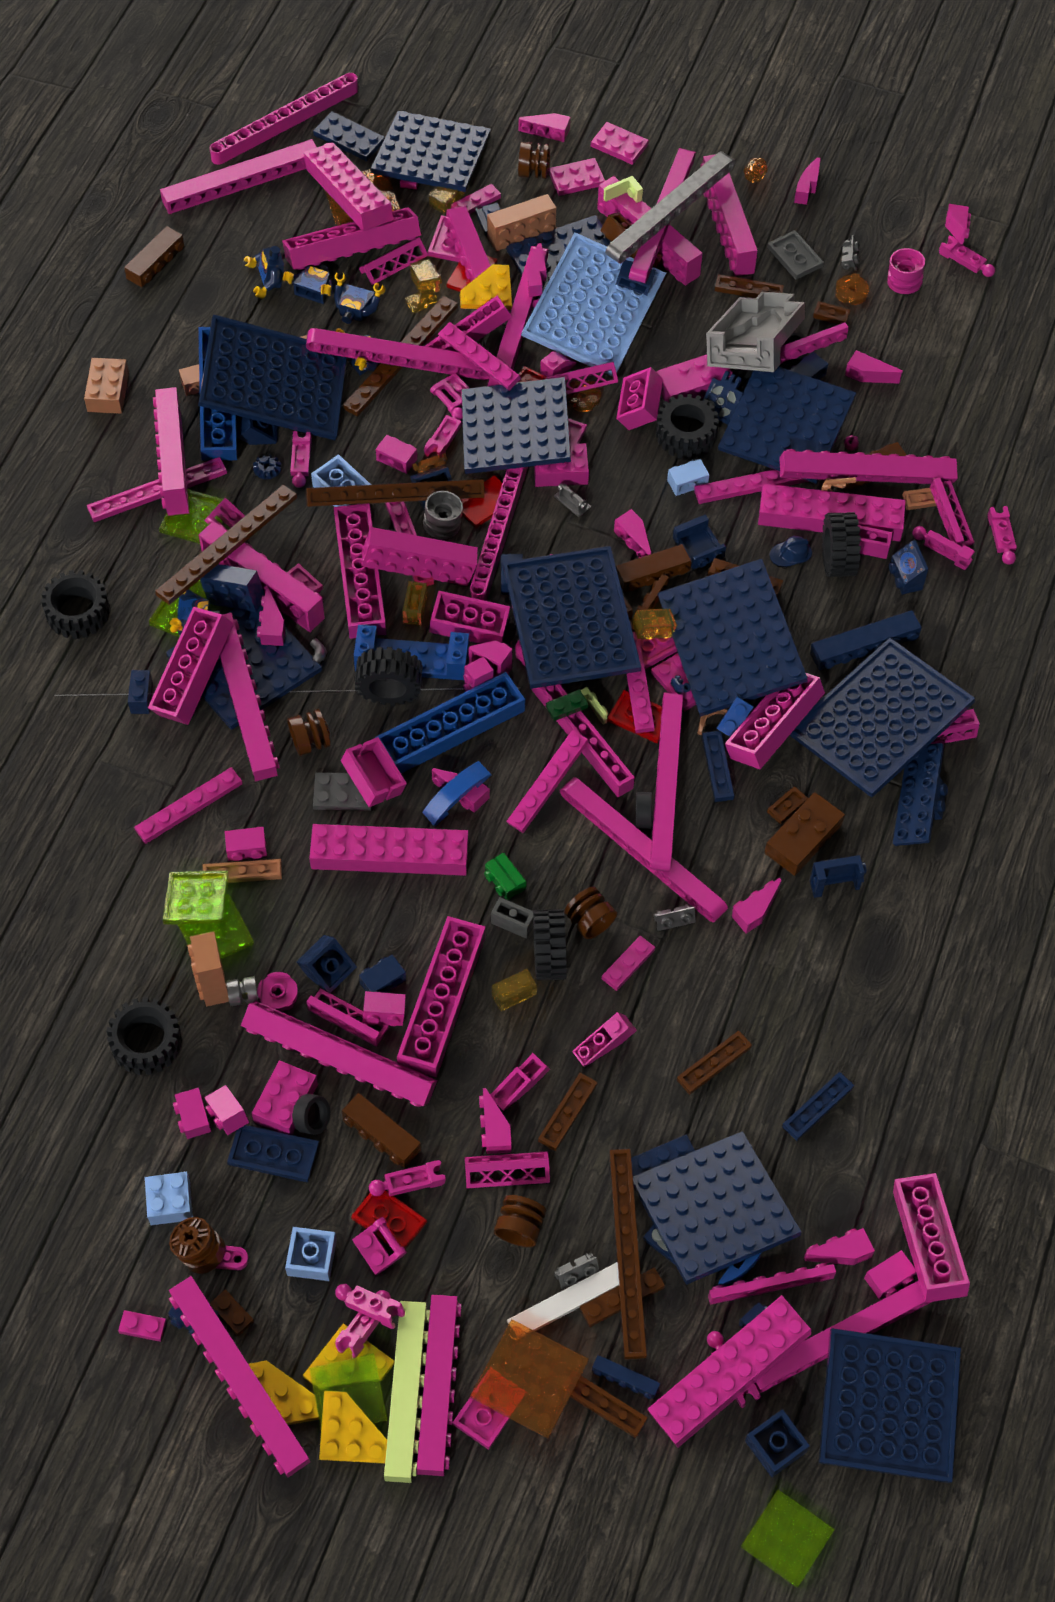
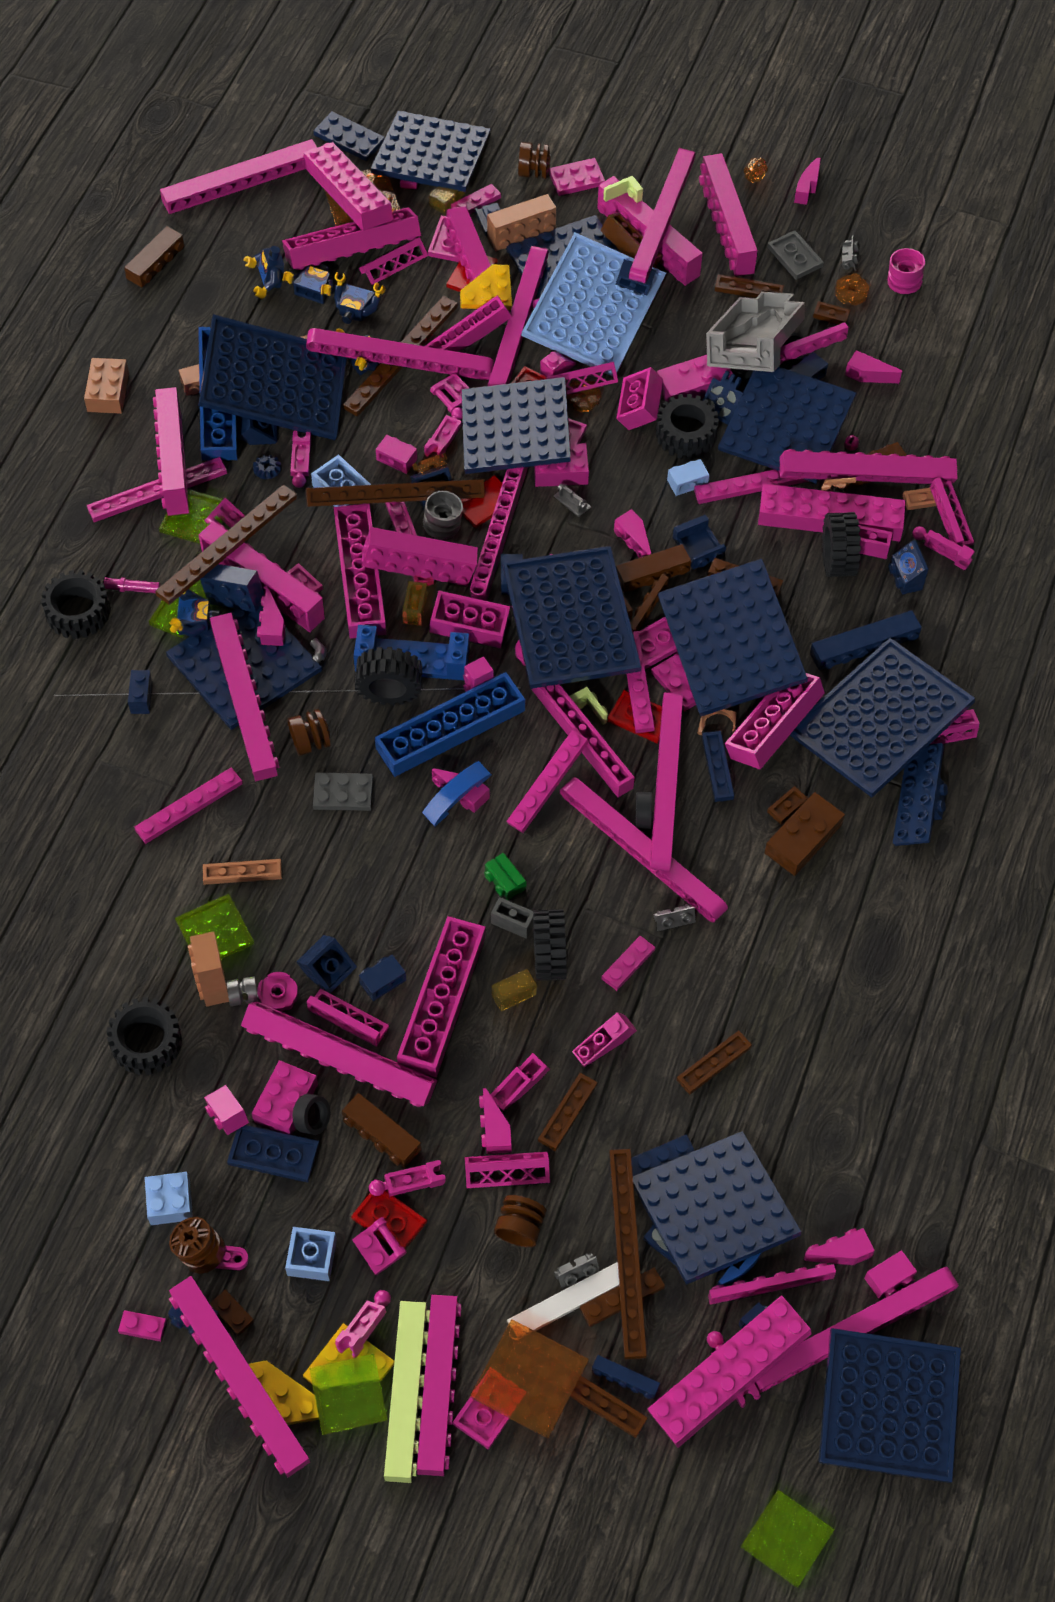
(131, 585): none -> dark pink pin
(190, 665): dark pink brick -> none
(192, 1113): dark pink brick -> none
(195, 897): clear neon green plate -> none
(245, 843): dark pink brick -> none
(283, 118): dark pink beam -> none
(348, 1432): yellow plate -> none
(370, 1304): dark pink plate -> none
(373, 772): dark pink piece -> none
(384, 1008): dark pink brick -> none
(389, 849): dark pink brick -> none
(417, 302): clear yellow plate -> none
(425, 277): clear yellow brick -> none
(479, 356): dark pink plate -> none
(496, 653): dark pink slope -> none
(536, 272): dark pink slope -> none
(548, 125): dark pink slope -> none
(567, 705): dark green plate -> none
(590, 912): reddish brown wheel -> none
(619, 143): dark pink plate -> none
(654, 623): clear yellow brick -> none
(670, 207): flat silver beam -> none
(677, 684): dark blue arm -> none
(734, 716): blue plate -> none
(753, 910): dark pink slope -> none
(777, 1443): dark blue brick -> none
(791, 552): dark blue piece -> none
(818, 1106): dark blue plate -> none
(837, 872): dark blue panel -> none
(931, 1238): dark pink brick -> none
(958, 221): dark pink slope -> none
(965, 257): dark pink plate -> none
(1003, 534): dark pink plate -> none

